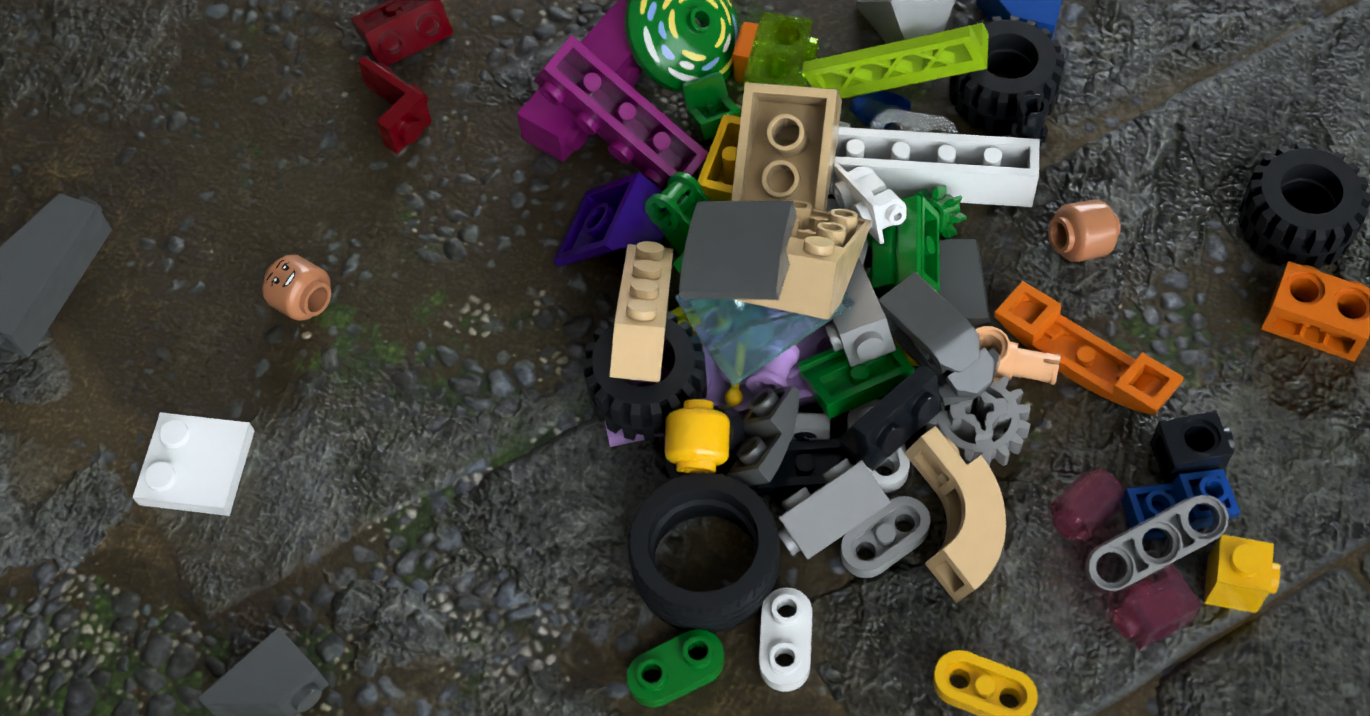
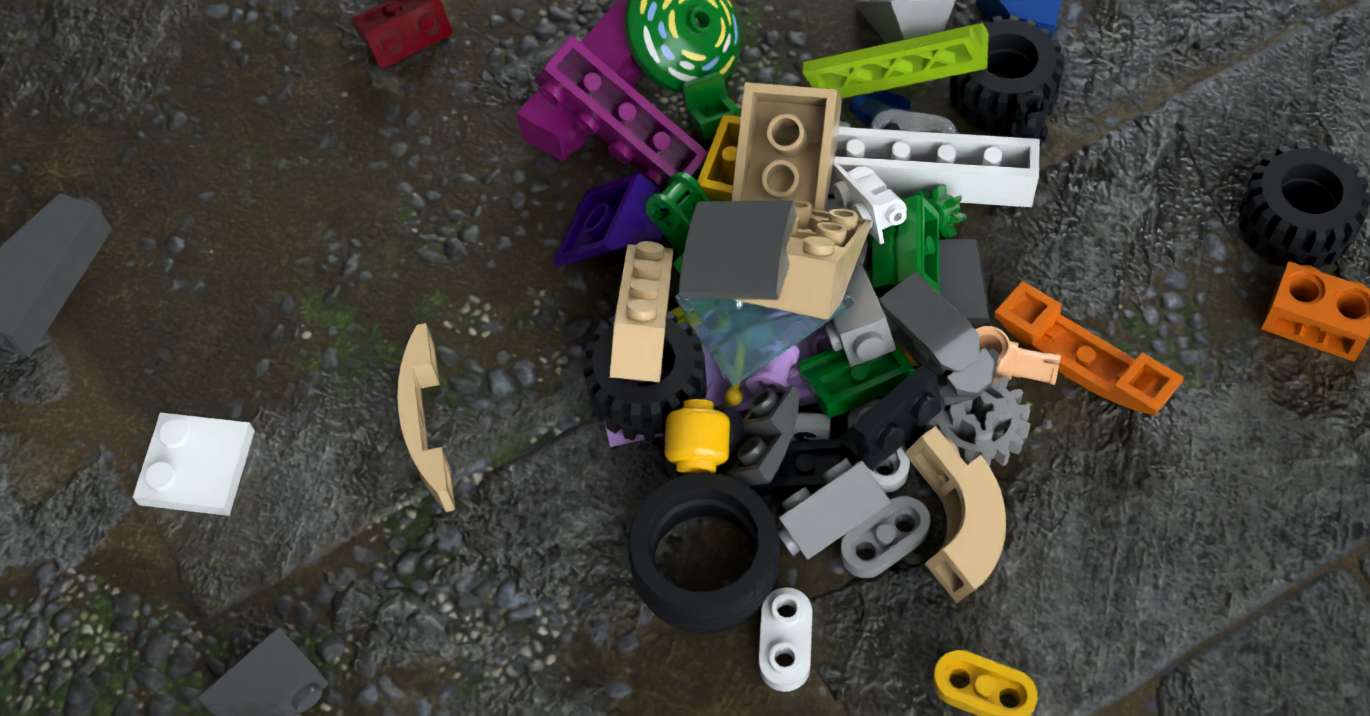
(296, 287): nougat head -> none
(408, 114): dark red bracket -> none
(417, 372): none -> tan slope
(678, 669): green plate -> none
(743, 49): orange tile -> none
(780, 50): clear neon green brick -> none
(1084, 230): nougat head -> none
(1086, 504): clear pink brick -> none
(1147, 501): blue slope -> none
(1156, 609): clear pink brick -> none
(1177, 458): black brick -> none
(1180, 538): light grey beam -> none
(1240, 573): yellow brick -> none

